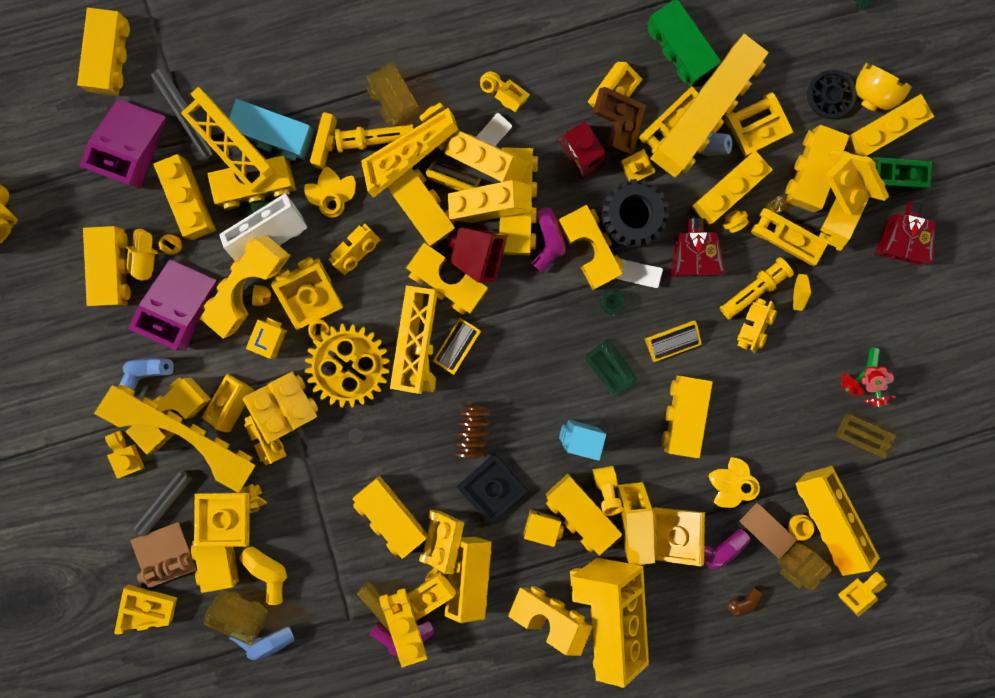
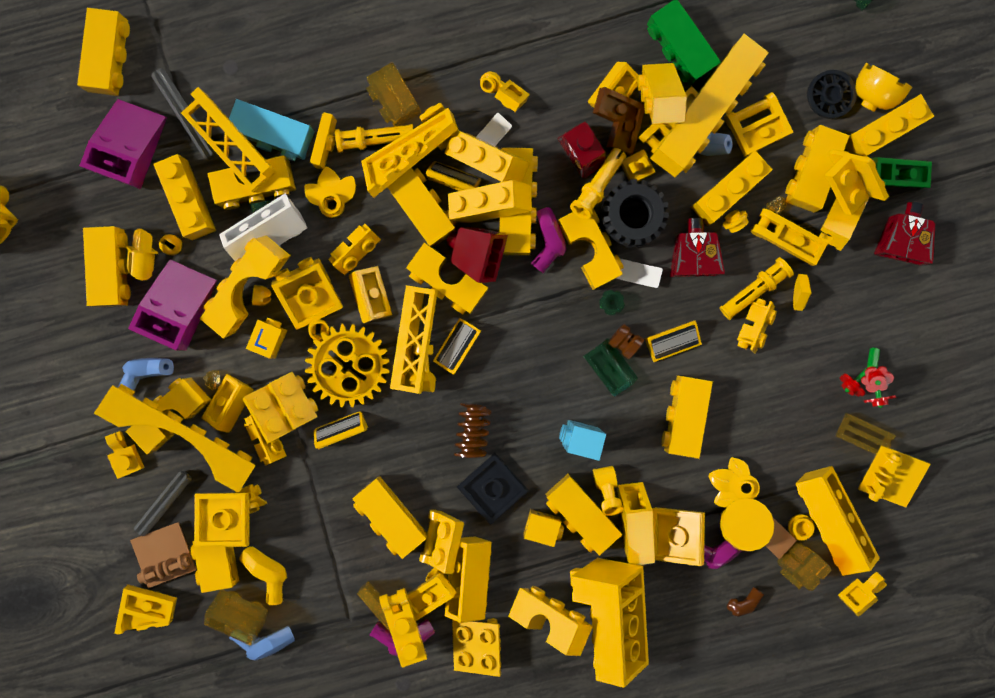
(212, 379): none -> clear yellow rock
(339, 430): none -> slope
(370, 294): none -> yellow slope
(477, 647): none -> yellow hinge
(593, 192): none -> yellow pin
(626, 341): none -> reddish brown wheel
(662, 93): none -> yellow brick
(747, 524): none -> yellow tile
(893, 476): none -> yellow hinge

